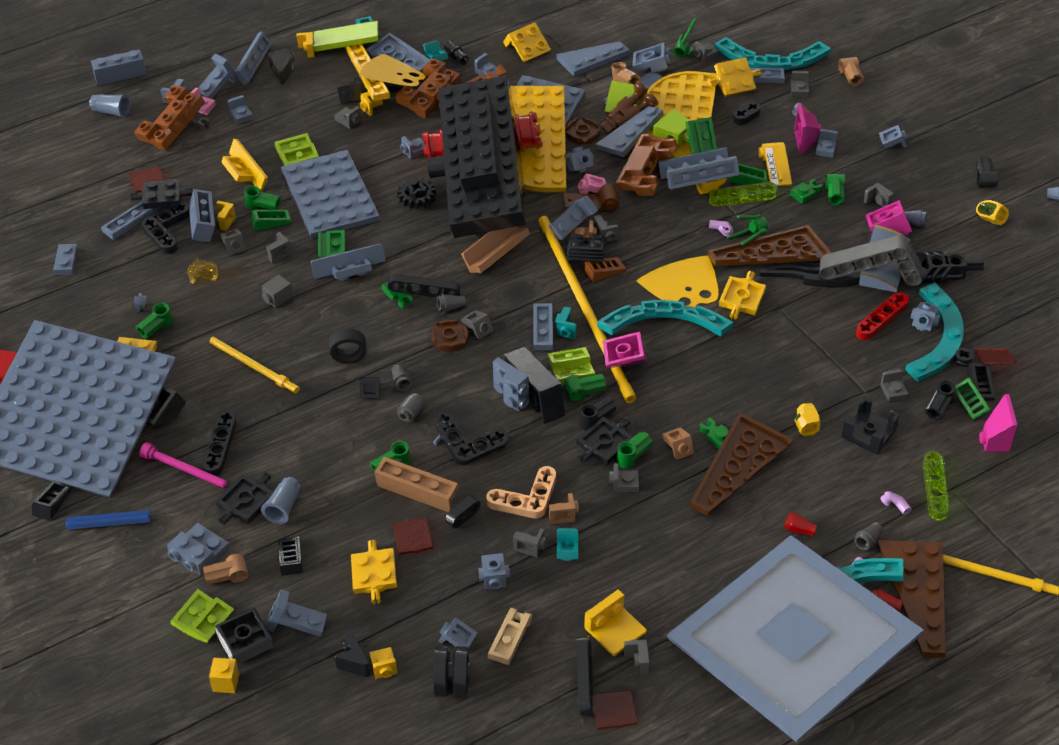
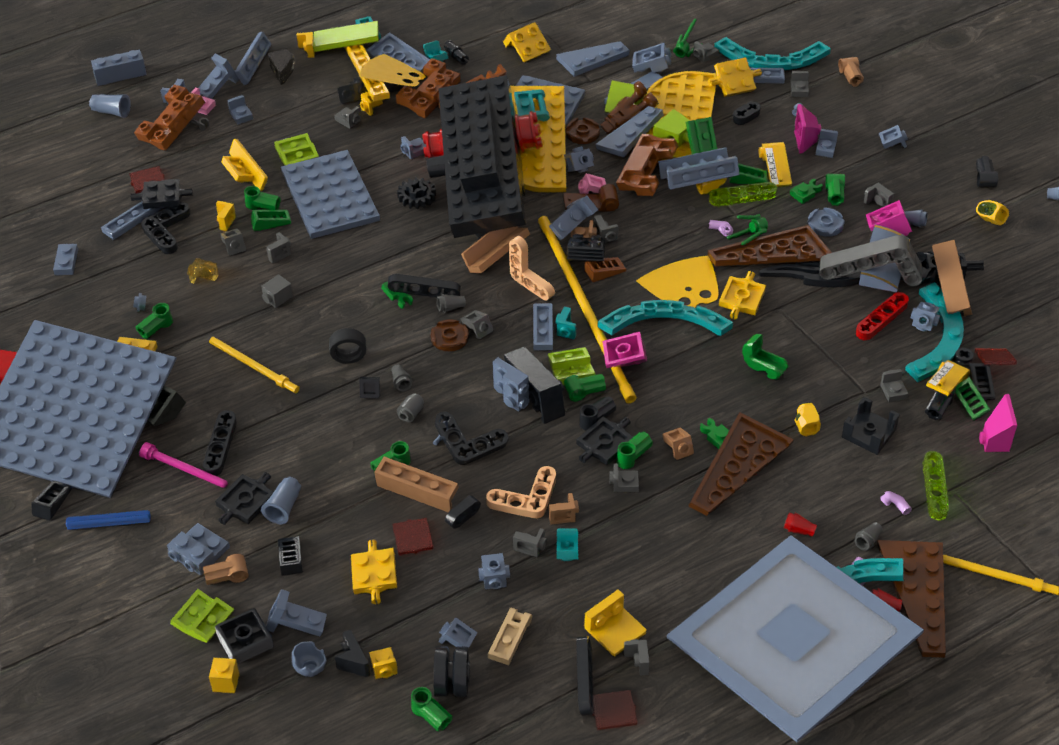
(201, 215): sand blue brick -> none
(308, 659): none -> sand blue hair
(331, 243): green plate -> none
(348, 263): sand blue bracket -> none
(430, 709): none -> green piece
(483, 65): sand blue bracket -> none
(519, 270): none -> light nougat beam
(525, 103): none -> teal plate
(623, 75): medium nougat piece -> none
(762, 360): none -> green animal
(826, 222): none -> sand blue tile
(948, 377): none -> yellow door
(951, 278): none -> medium nougat panel

